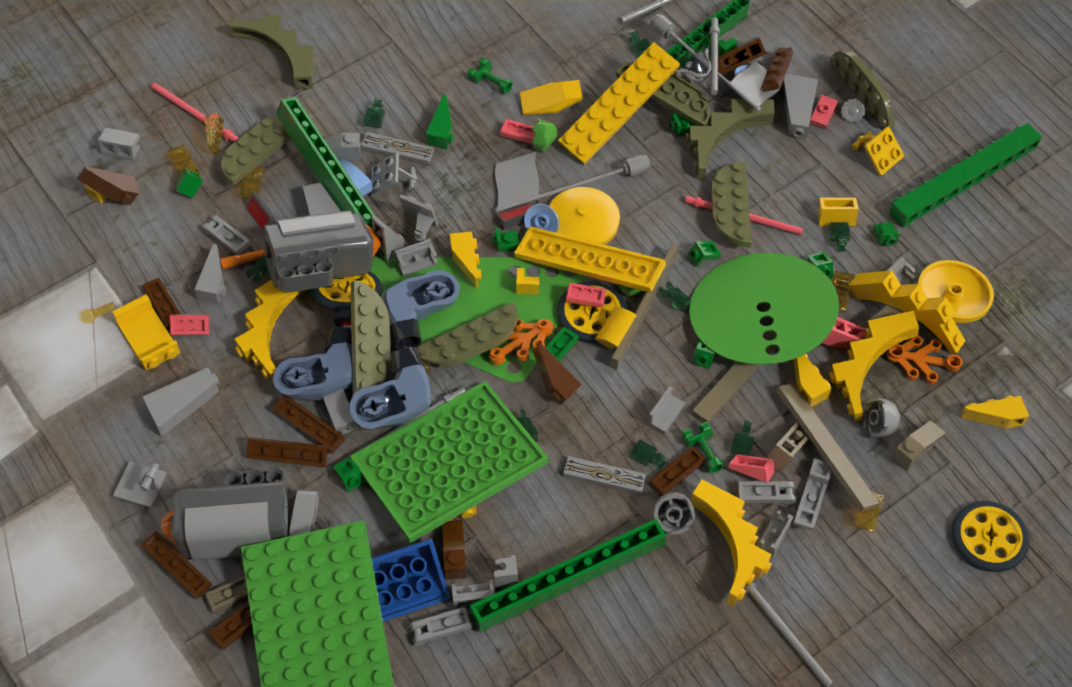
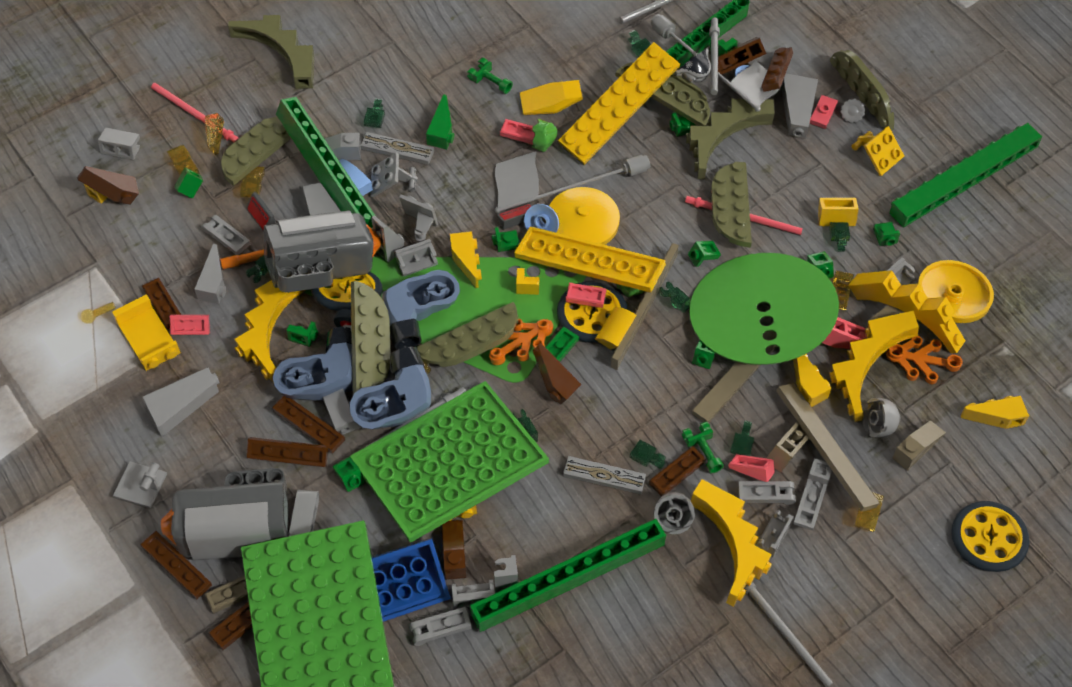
(301, 335): none -> green bracket
(665, 412): light grey panel -> none

